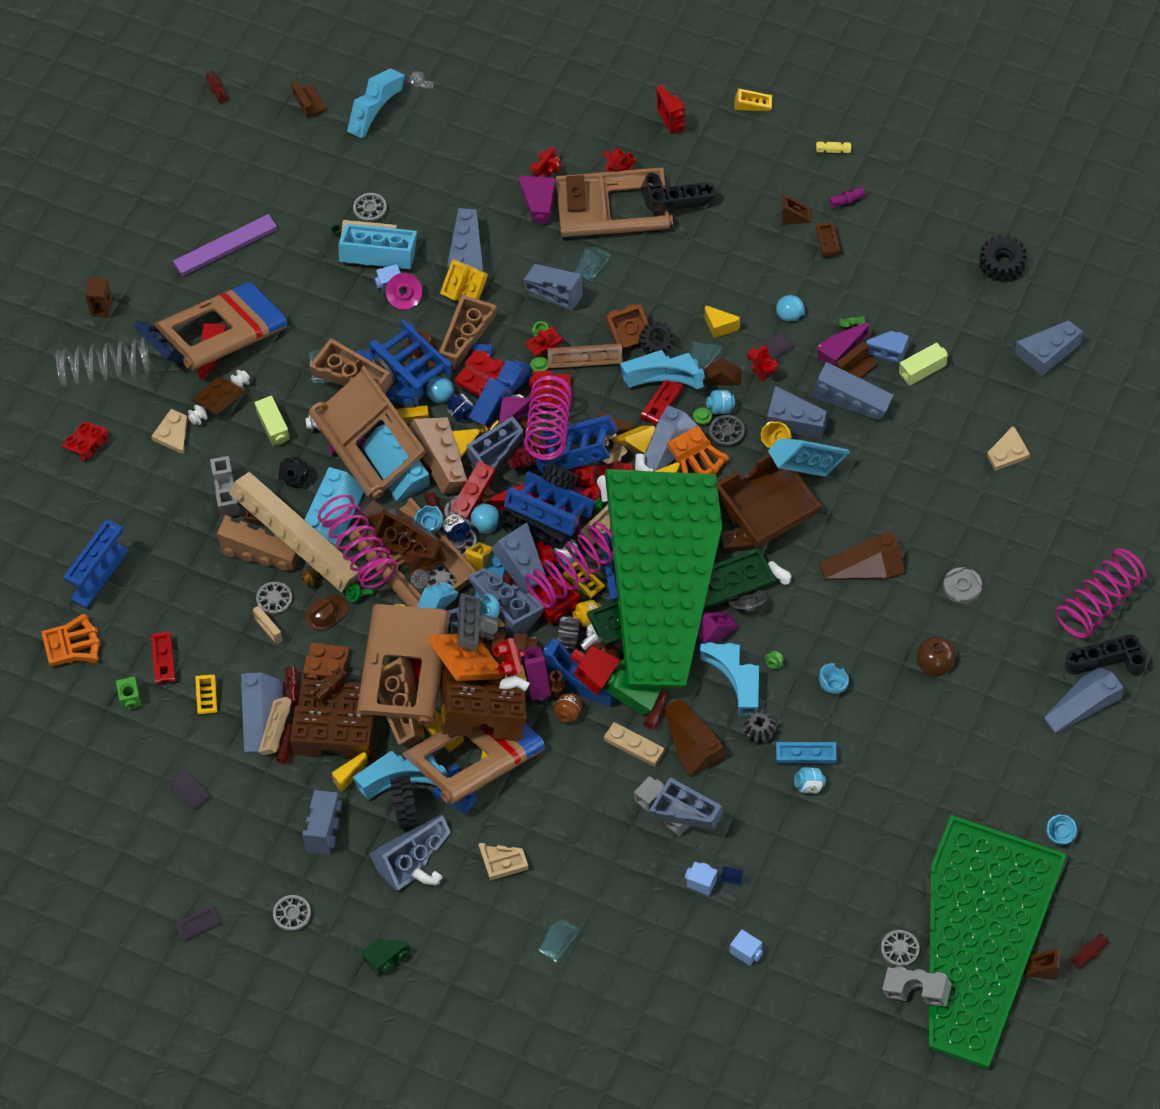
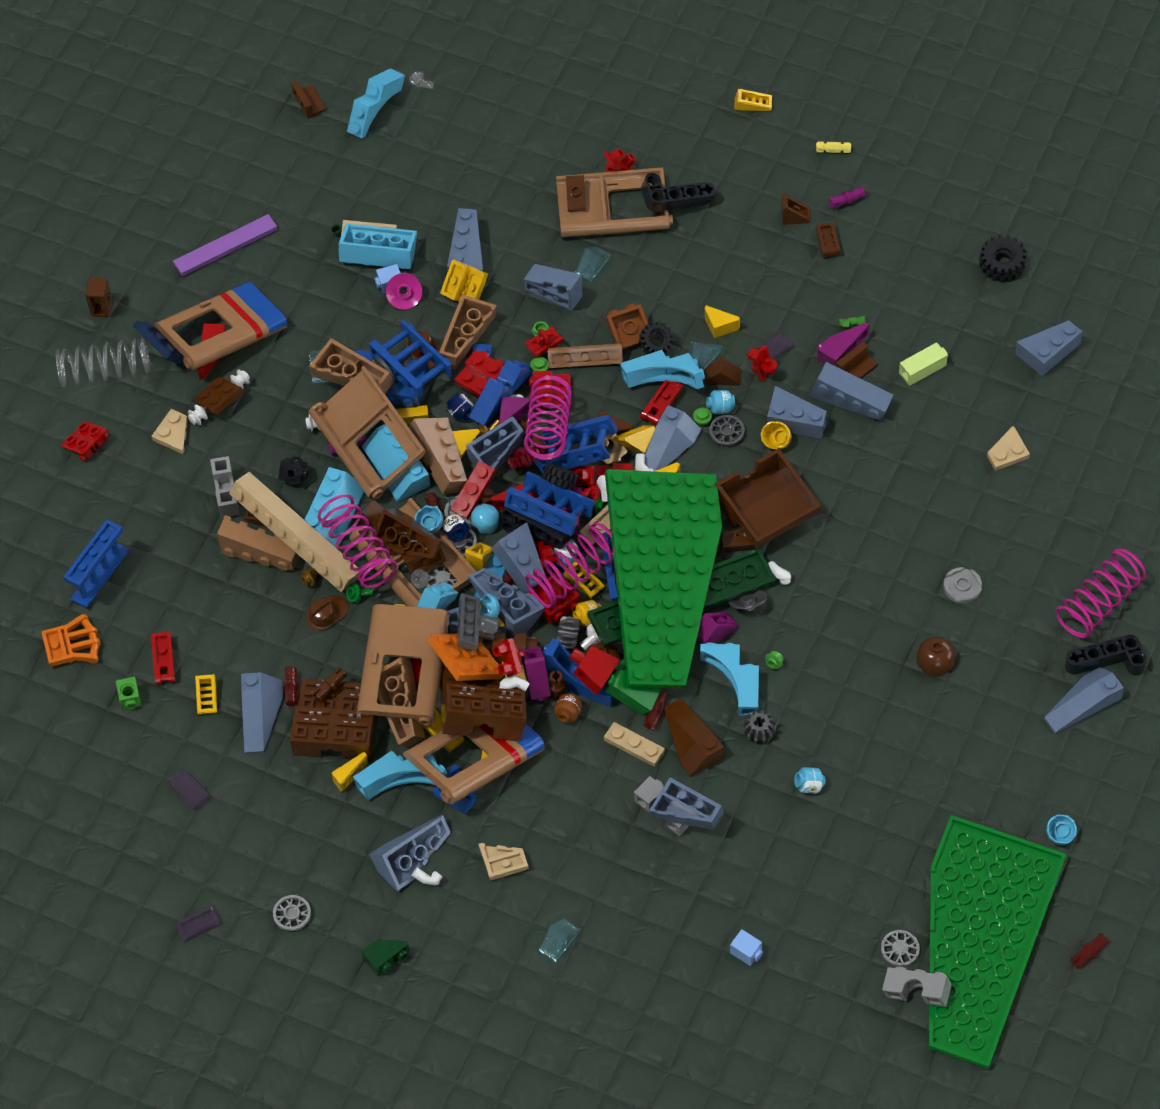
(216, 87): clear red pin -> none
(267, 625): tan tile -> none
(272, 421): yellowish green brick -> none
(274, 598): light grey wheel -> none
(275, 726): tan plate -> none
(285, 745): clear red pin -> none
(322, 822): sand blue wedge -> none
(324, 660): dark orange plate -> none
(370, 207): light grey wheel -> none
(404, 802): black tyre -> none
(440, 389): medium azure hair -> none
(538, 197): magenta slope -> none
(548, 163): red hips -> none
(670, 110): red plate -> none
(695, 443): orange plate -> none
(701, 877): light blue brick -> none
(732, 876): clear blue tile -> none
(790, 308): medium azure hair -> none
(806, 456): medium azure slope -> none
(806, 752): dark azure plate -> none
(833, 679): medium azure hair -> none
(869, 559): reddish brown wedge -> none
(889, 346): medium blue slope -> none
(1044, 965): reddish brown slope -> none

